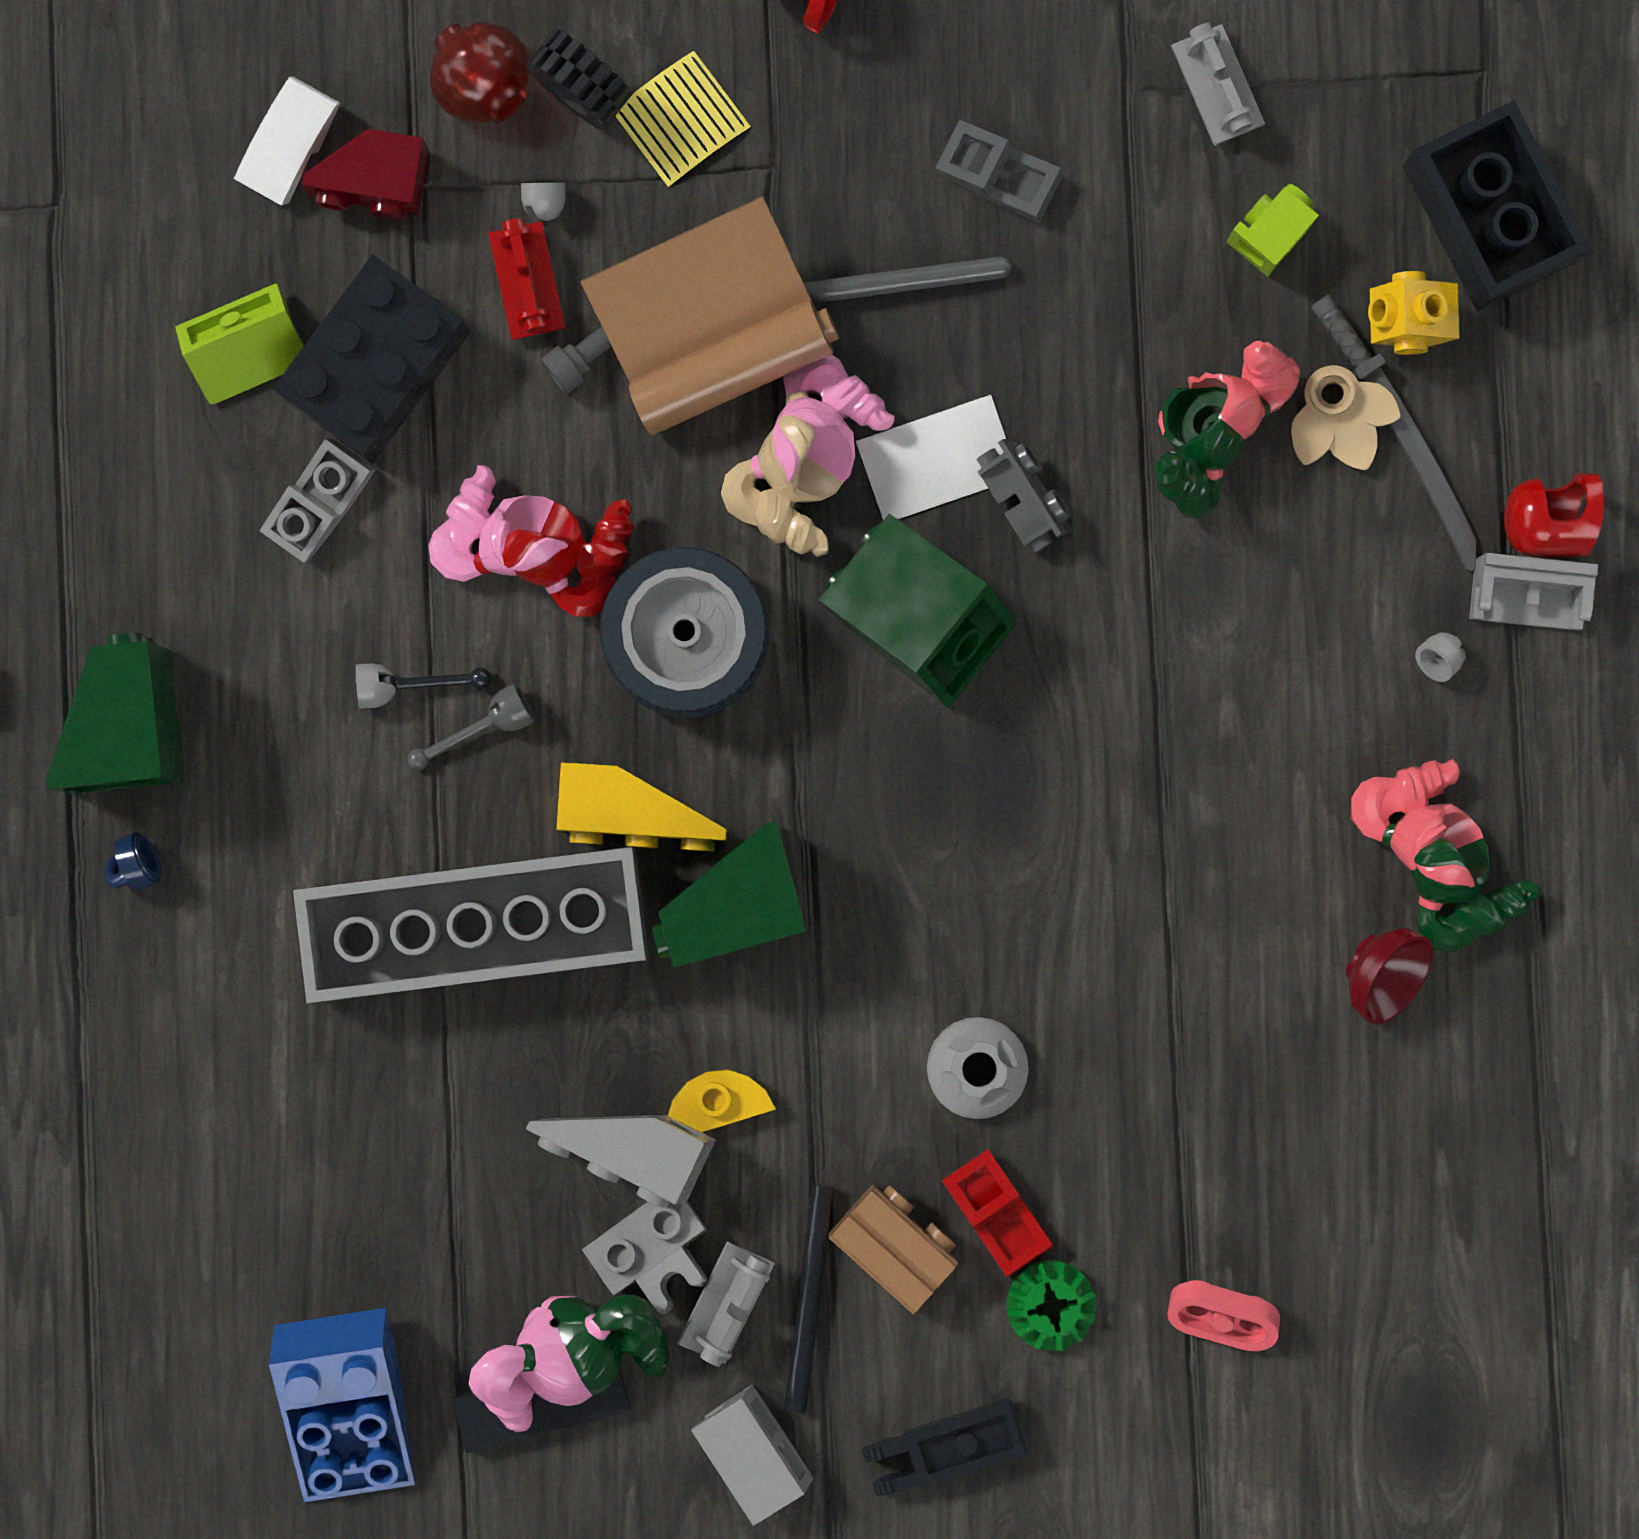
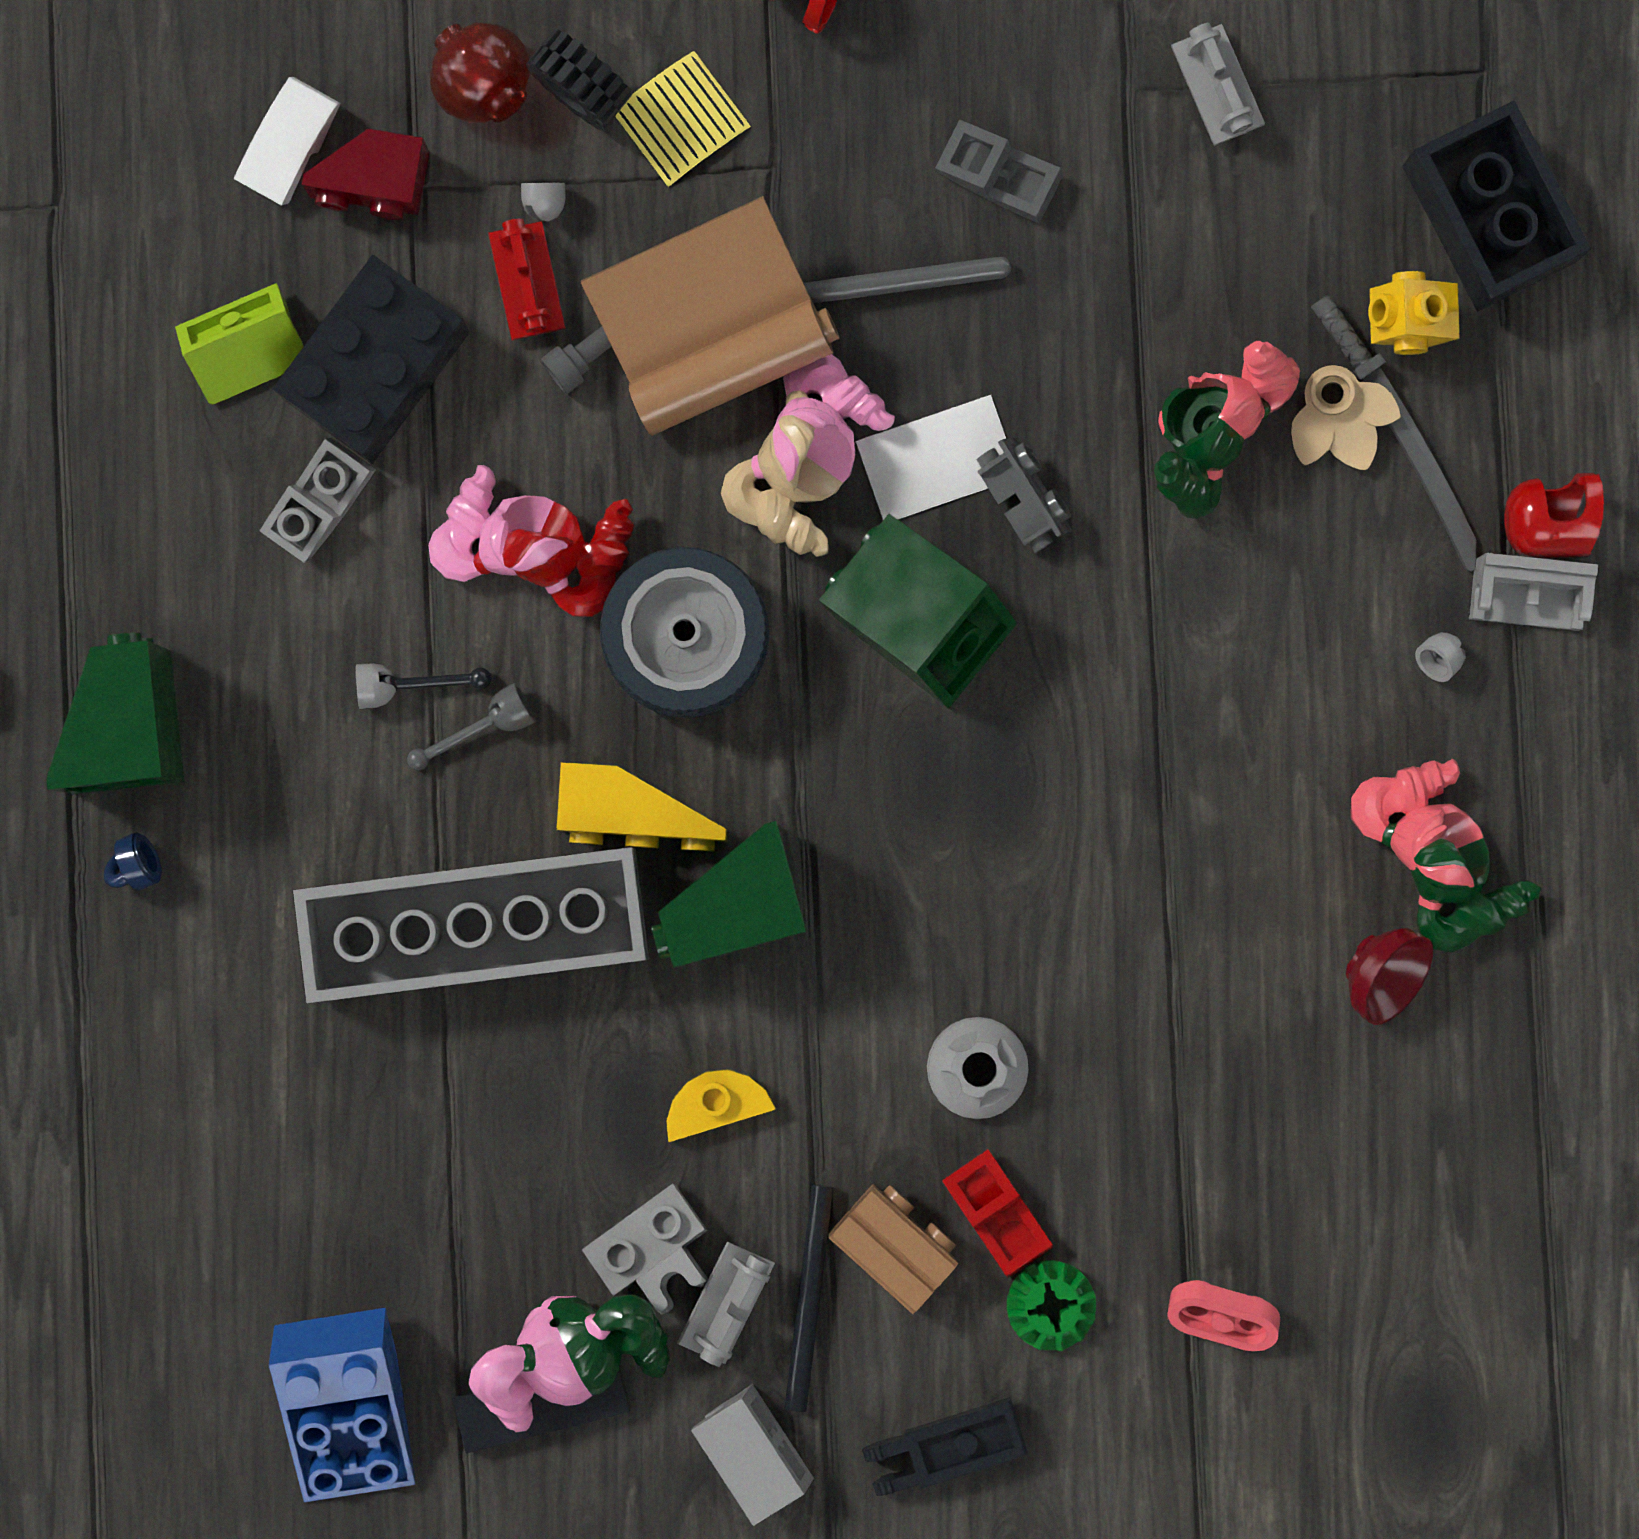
(645, 1150): light grey slope -> none
(1273, 228): lime brick -> none

